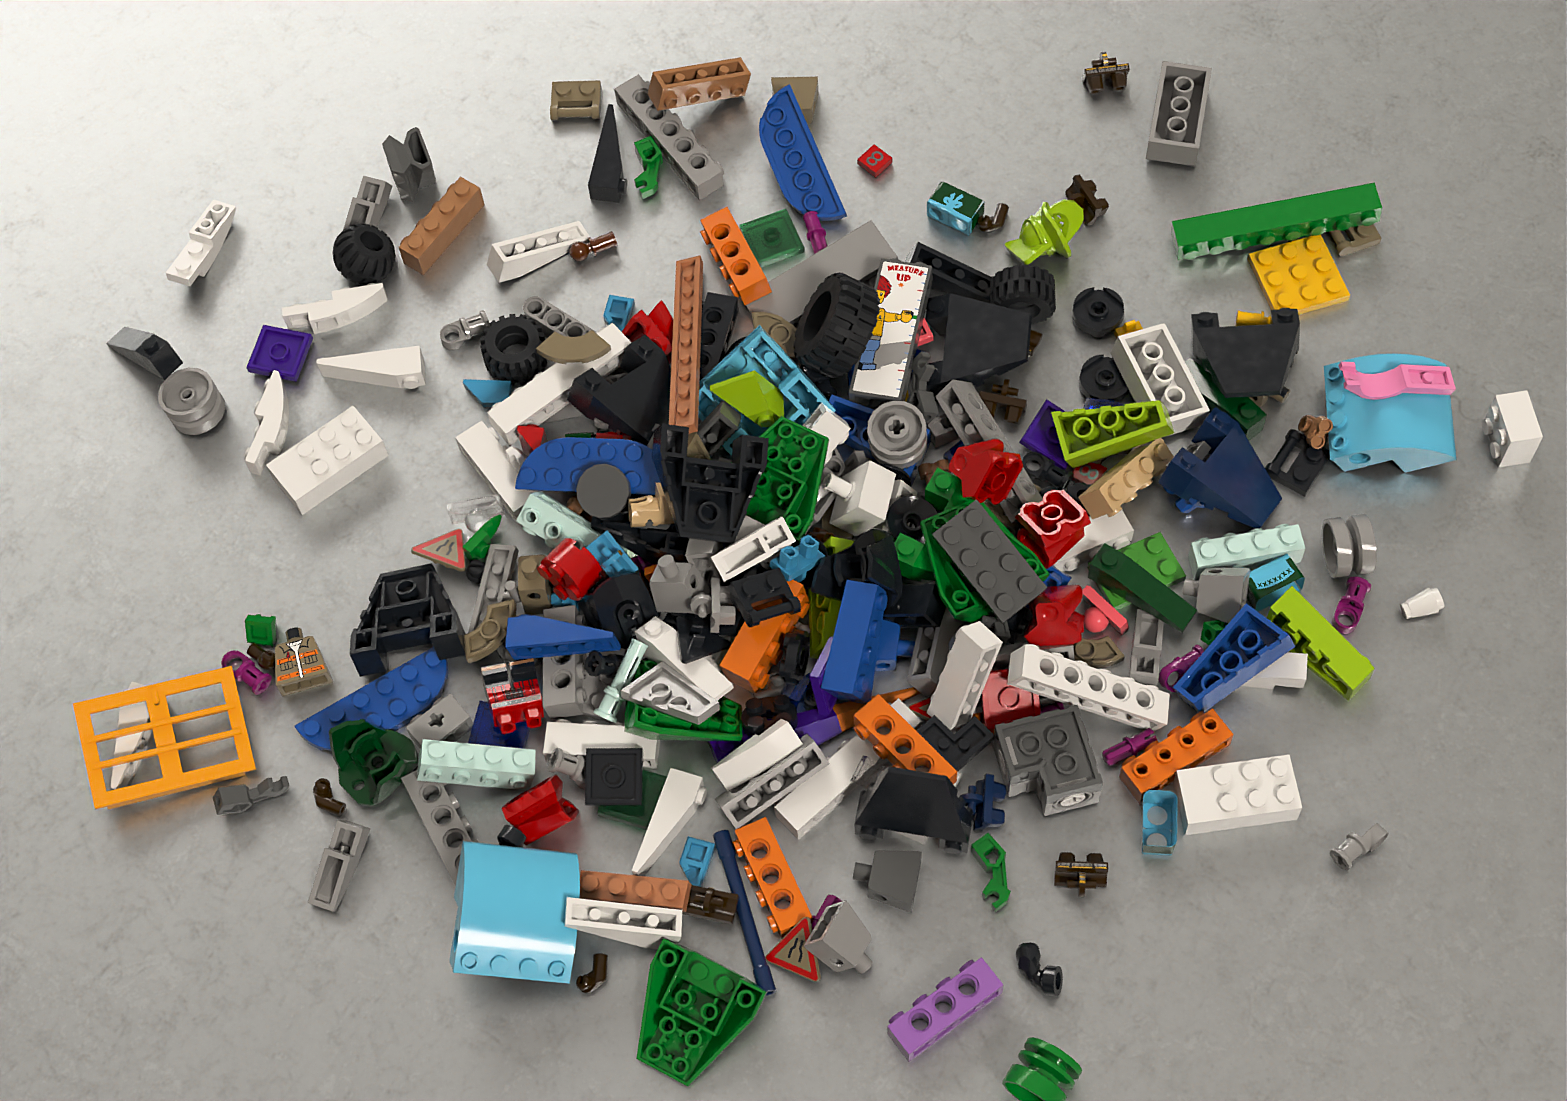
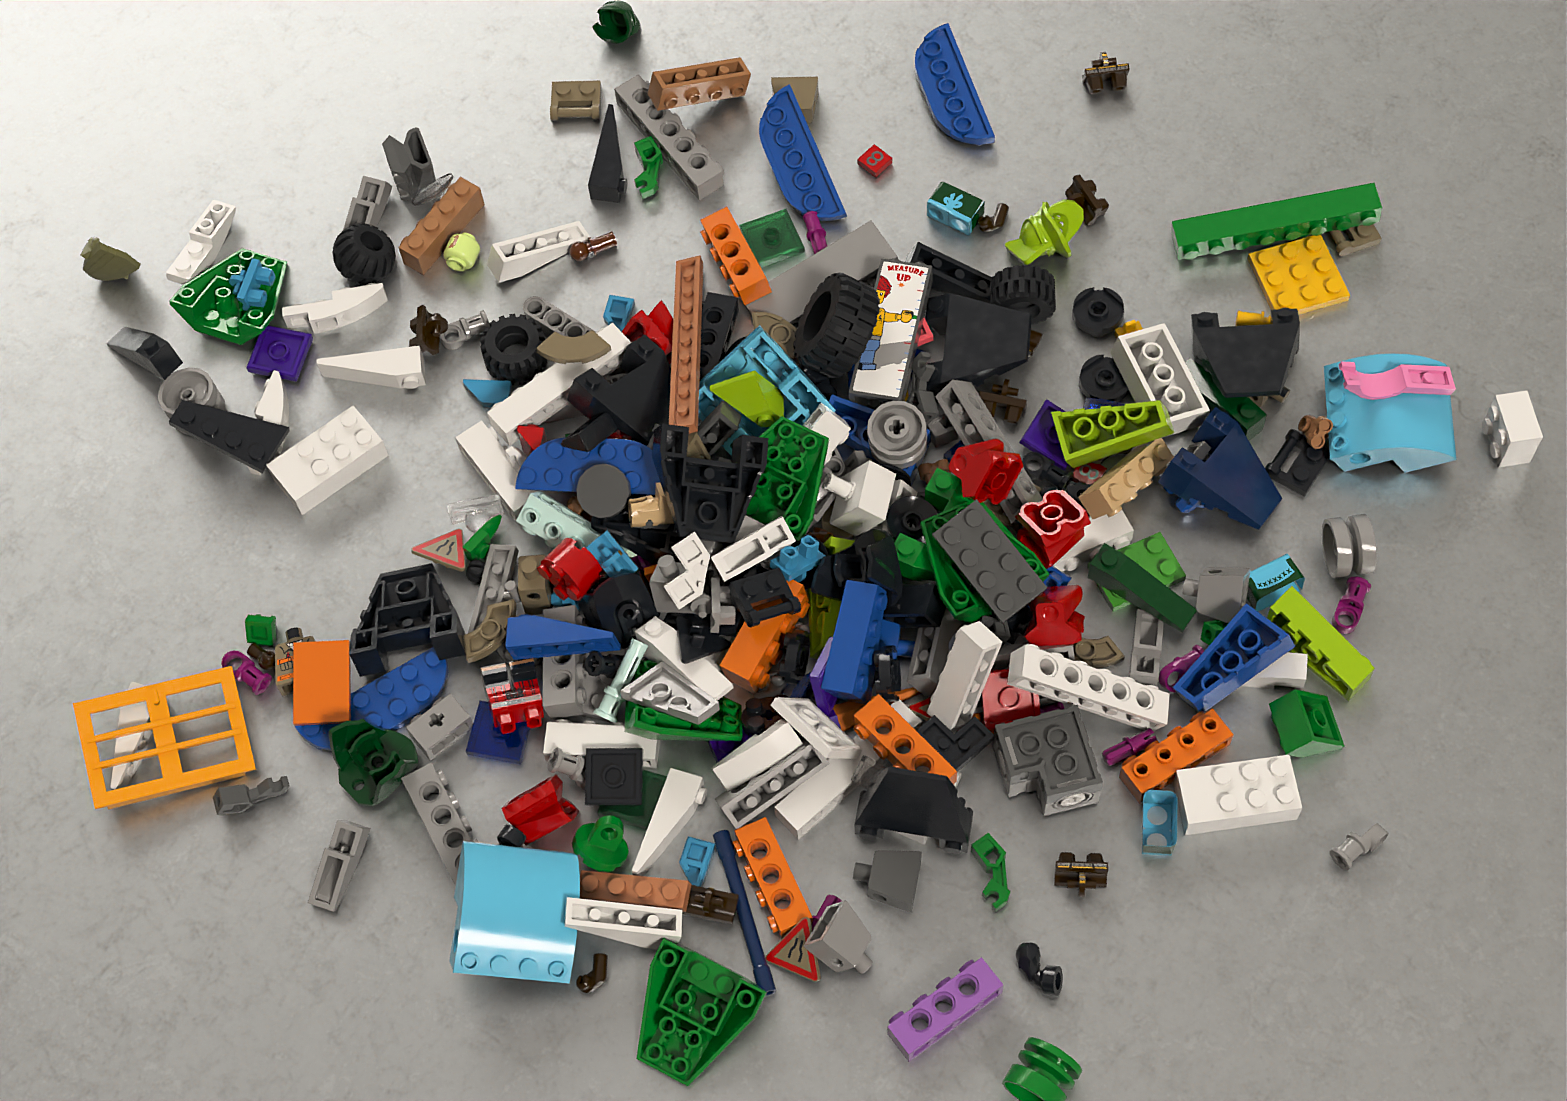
(107, 262): none -> olive hair
(212, 307): none -> green wedge
(236, 435): none -> black wing
(248, 282): none -> dark azure hips
(321, 682): none -> orange tile
(324, 798): dark brown arm -> none
(427, 330): none -> dark brown hips
(434, 191): none -> clear dish
(461, 252): none -> yellowish green head
(476, 765): light aqua brick -> none
(591, 433): none -> black slope
(601, 844): none -> green tile
(616, 22): none -> dark green helmet
(691, 582): none -> white tile
(816, 728): none -> white tile
(889, 673): none -> black plate
(950, 89): none -> blue plate
(981, 799): dark blue hips -> none
(1101, 613): coral tile -> none
(1178, 113): light grey brick -> none
(1247, 549): light aqua brick -> none
(1305, 724): none -> green slope
(1422, 604): white cone -> none

